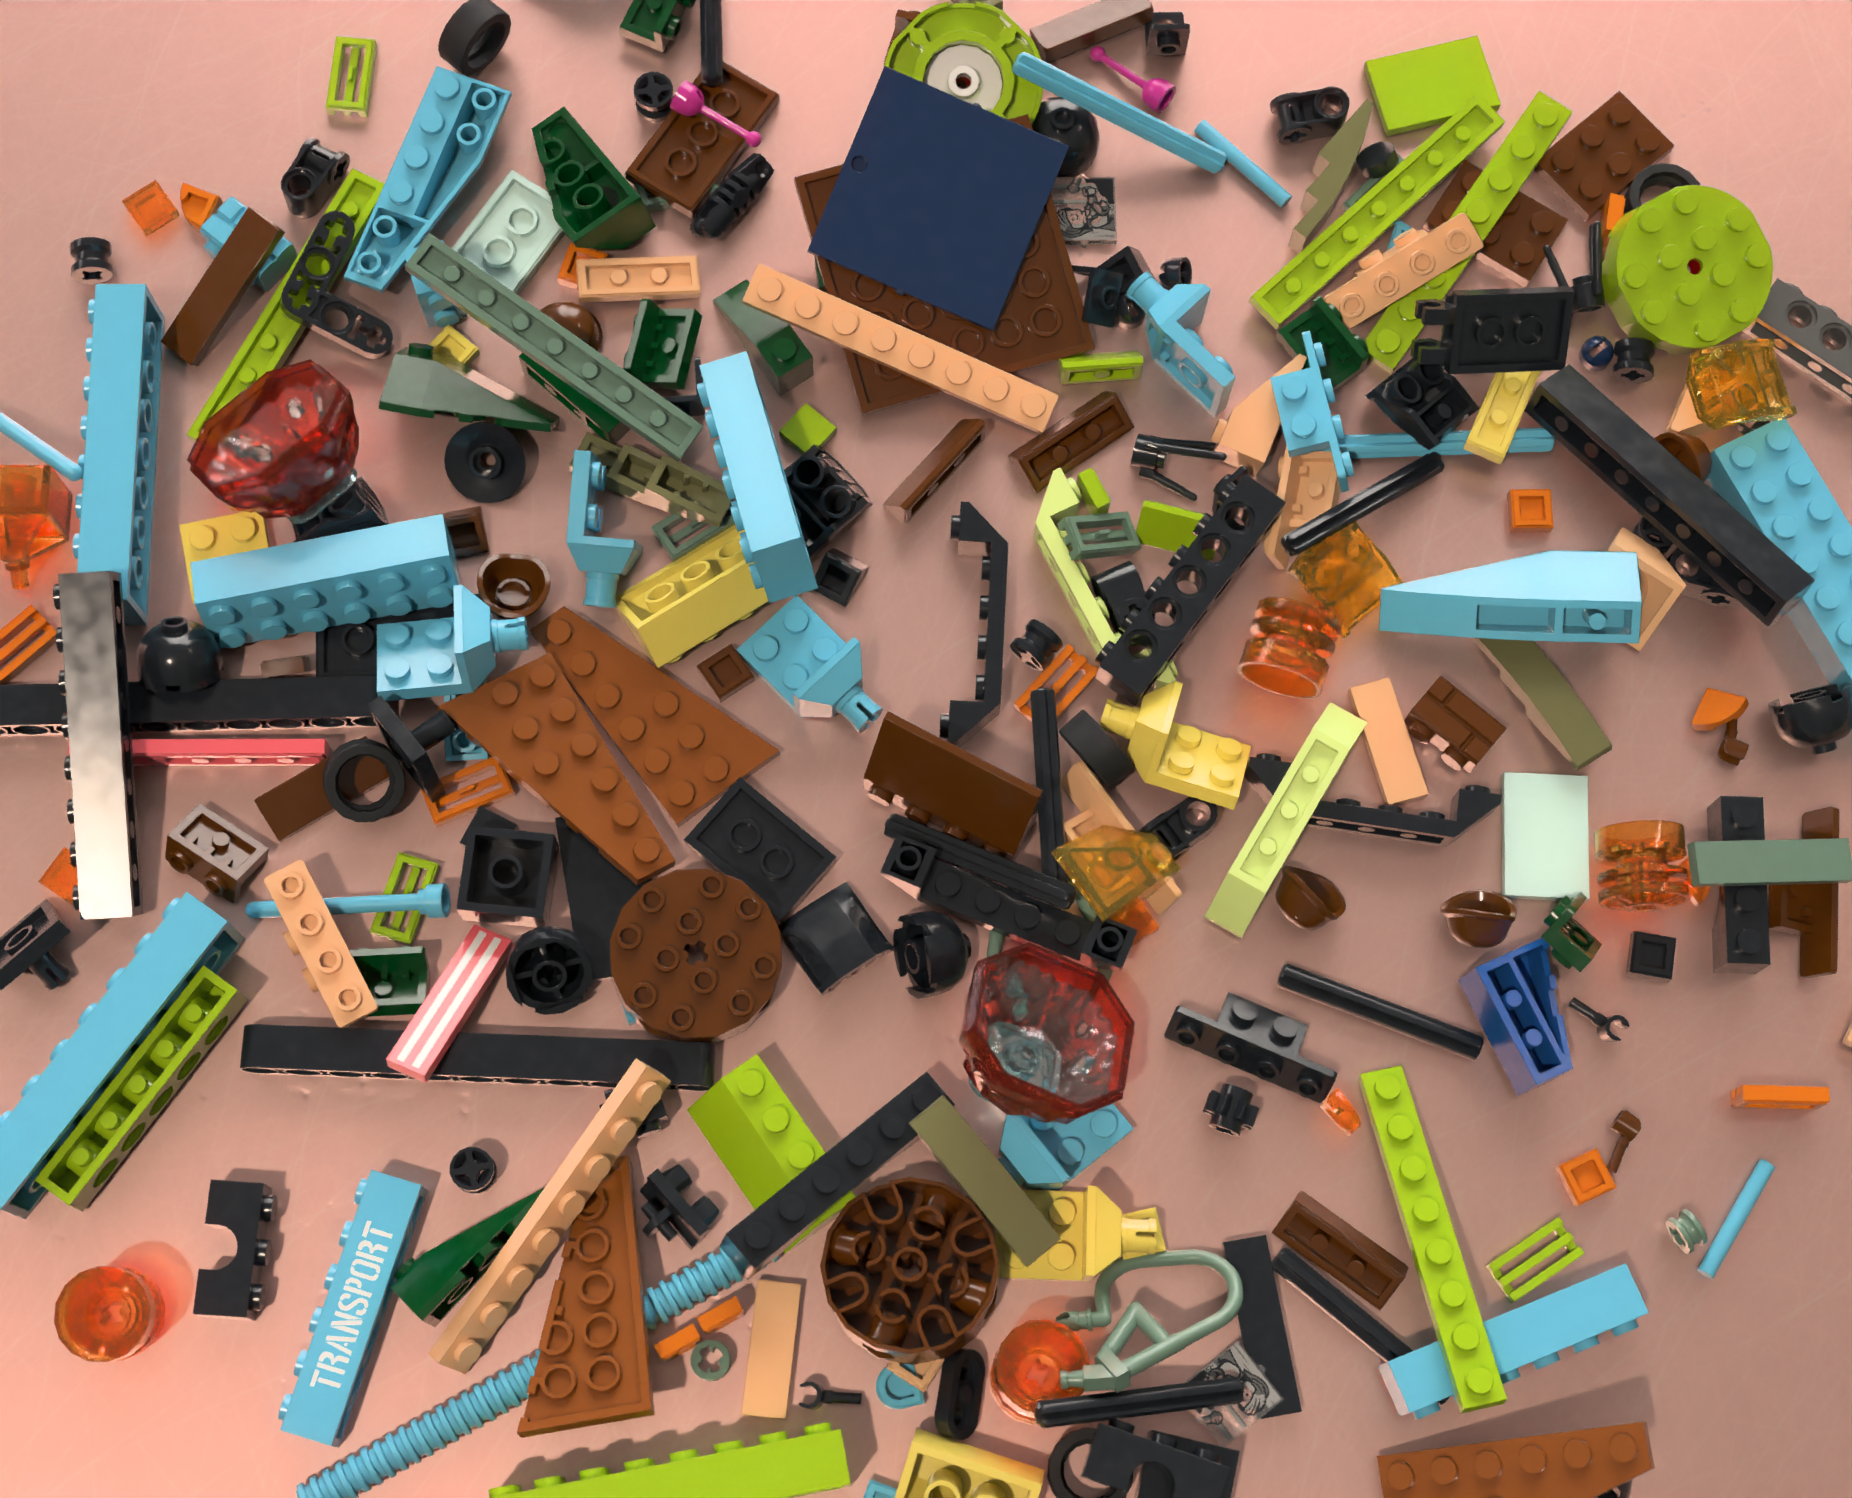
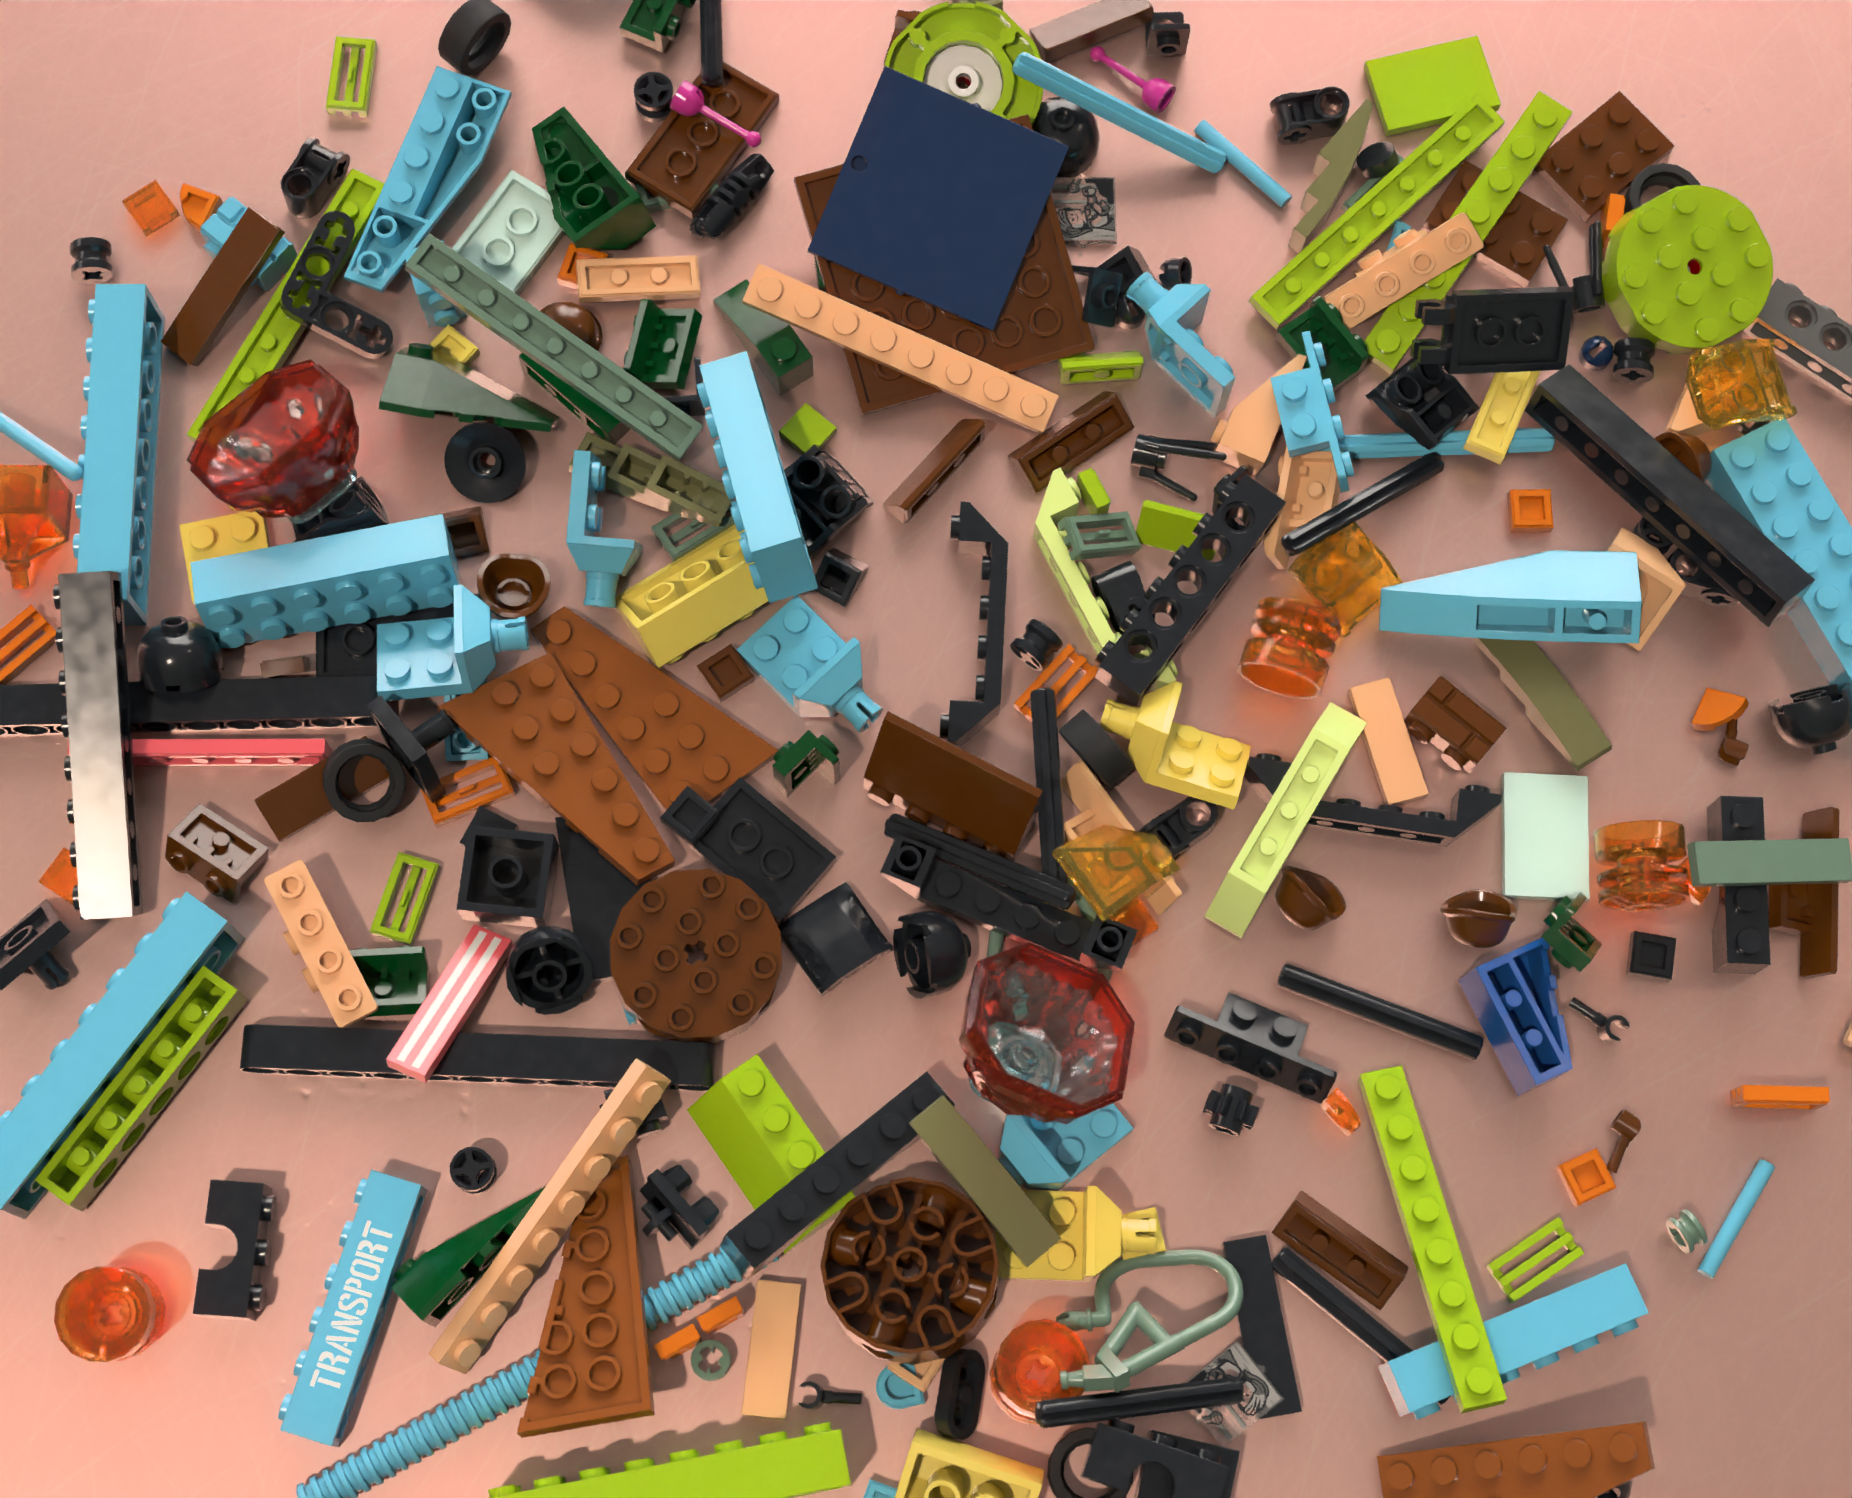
(432, 901): medium azure piece -> none
(690, 816): none -> black tile
(799, 760): none -> dark green bracket

